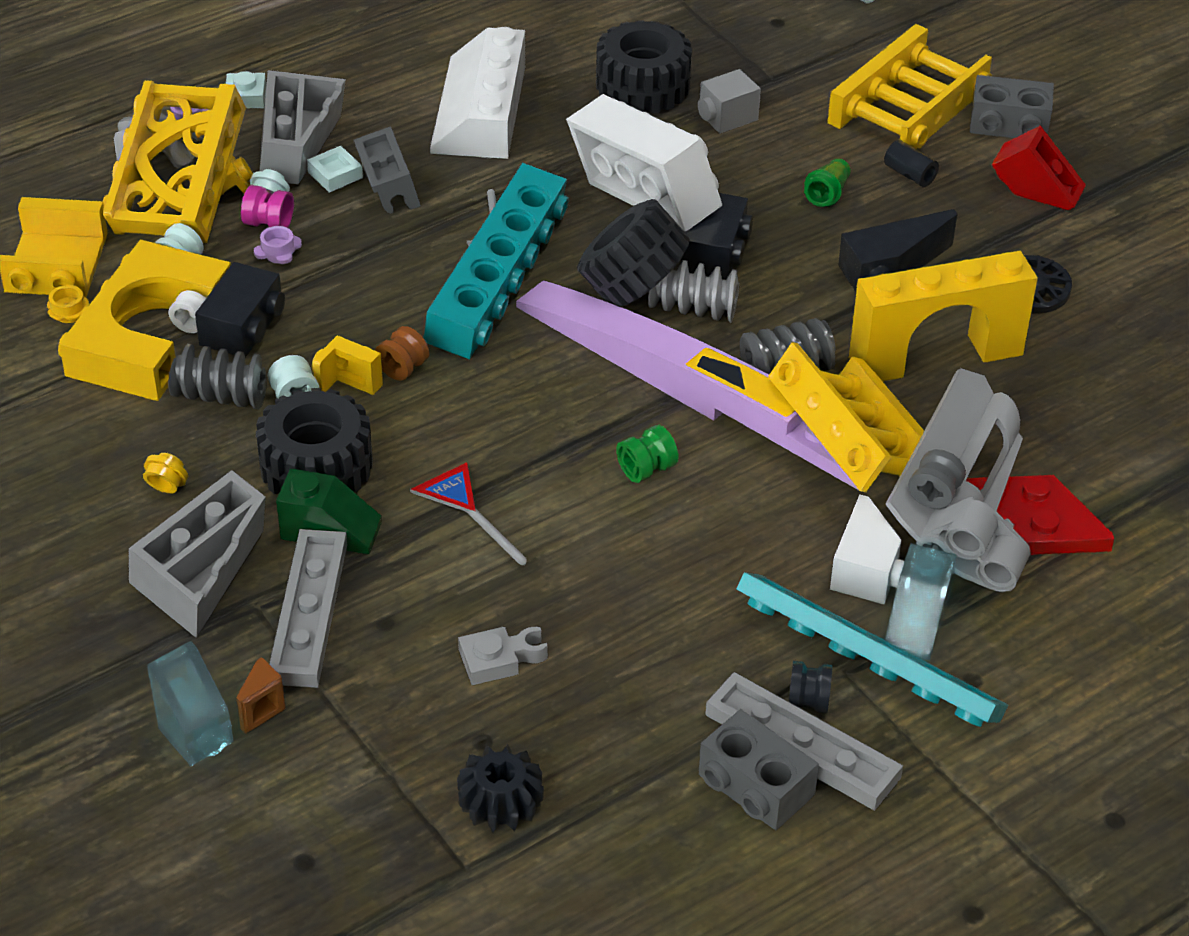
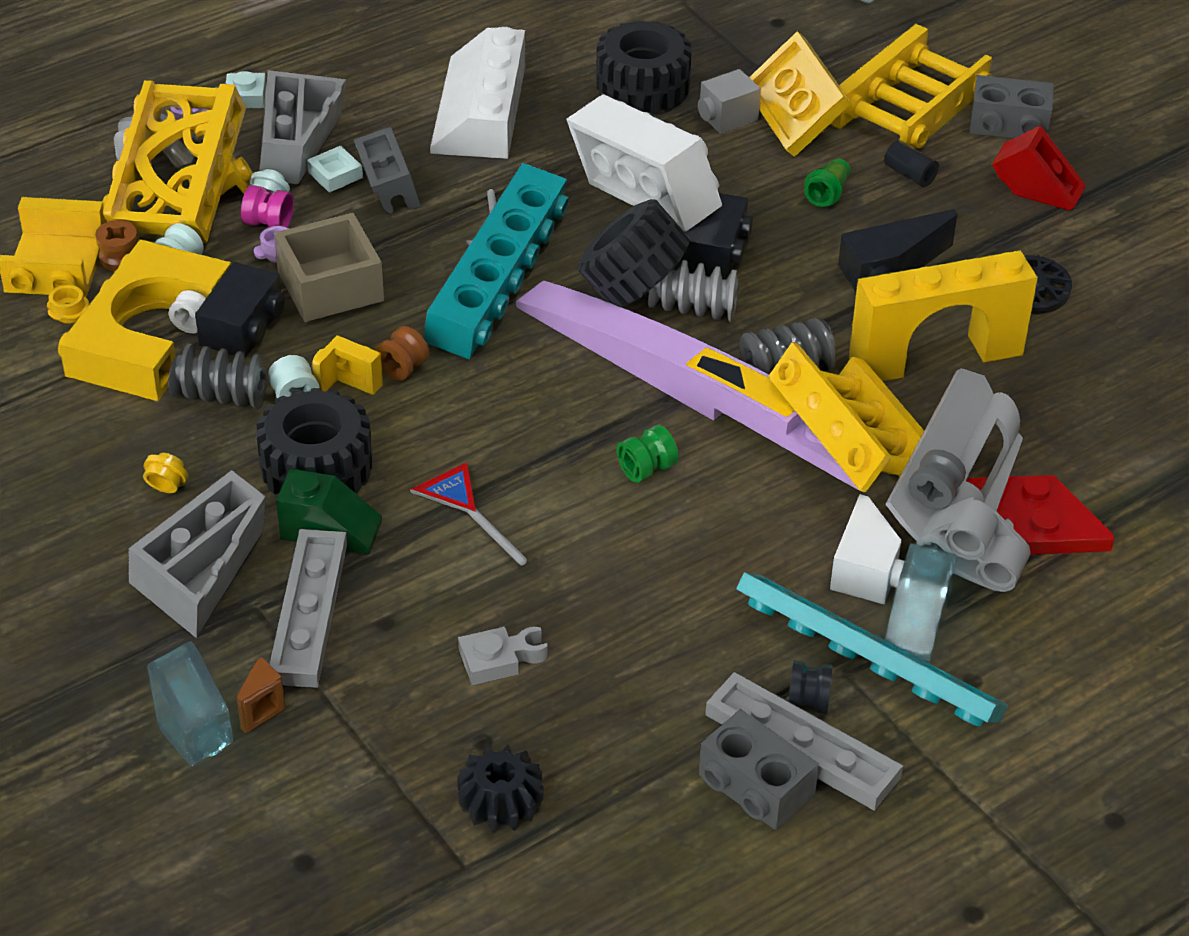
(115, 241): none -> dark orange wheel
(329, 267): none -> dark tan piece
(798, 94): none -> yellow plate

